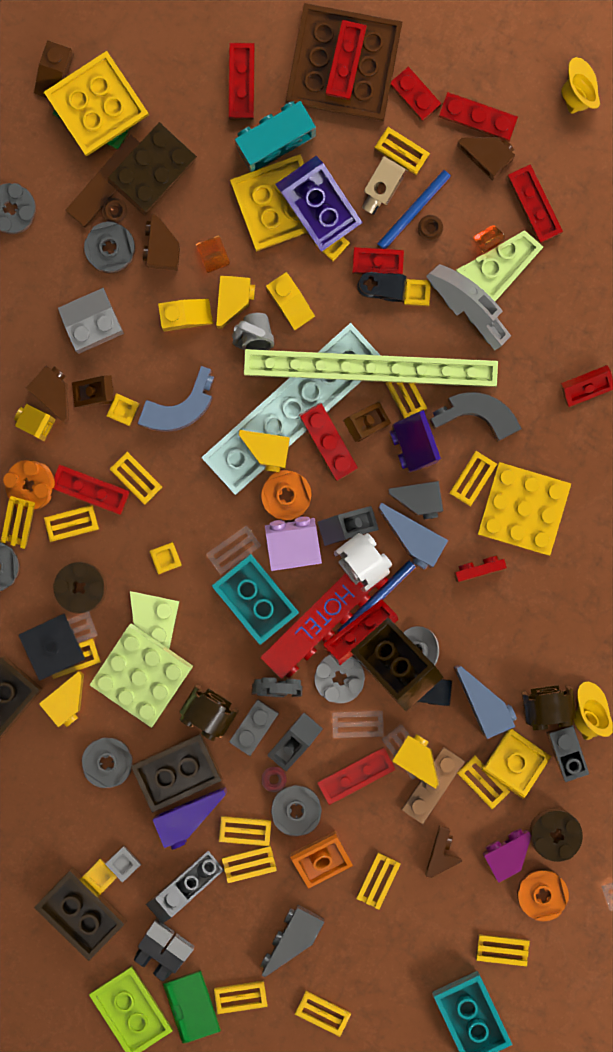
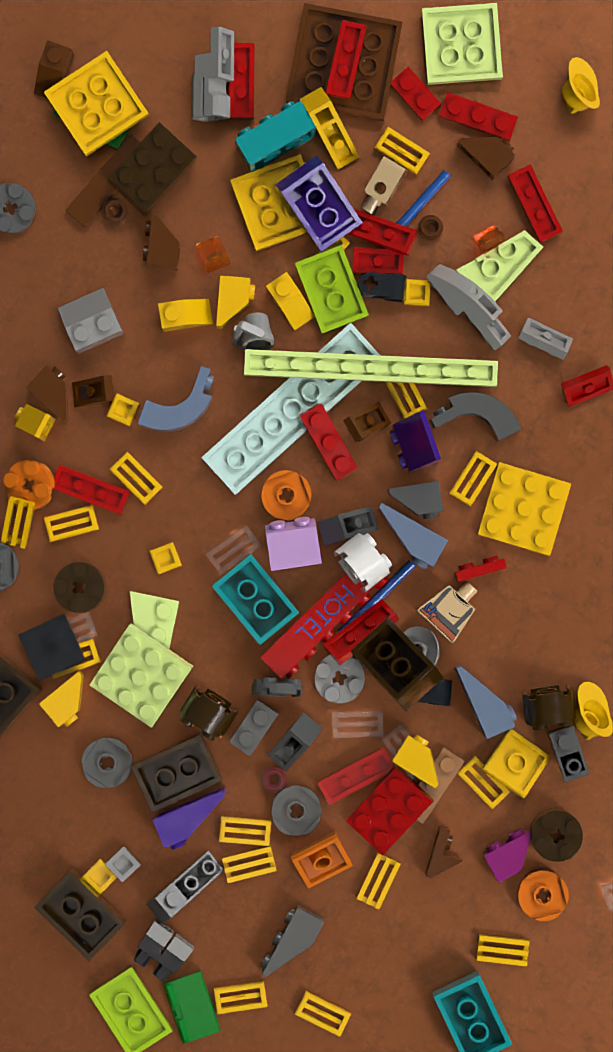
(117, 235): dark grey plate -> none
(210, 78): none -> light grey plate
(267, 449): yellow slope -> none
(330, 127): none -> yellow slope
(331, 289): none -> lime plate
(384, 233): none -> red plate
(390, 810): none -> red plate
(449, 610): none -> torso
(462, 43): none -> yellowish green plate
(545, 338): none -> light grey plate

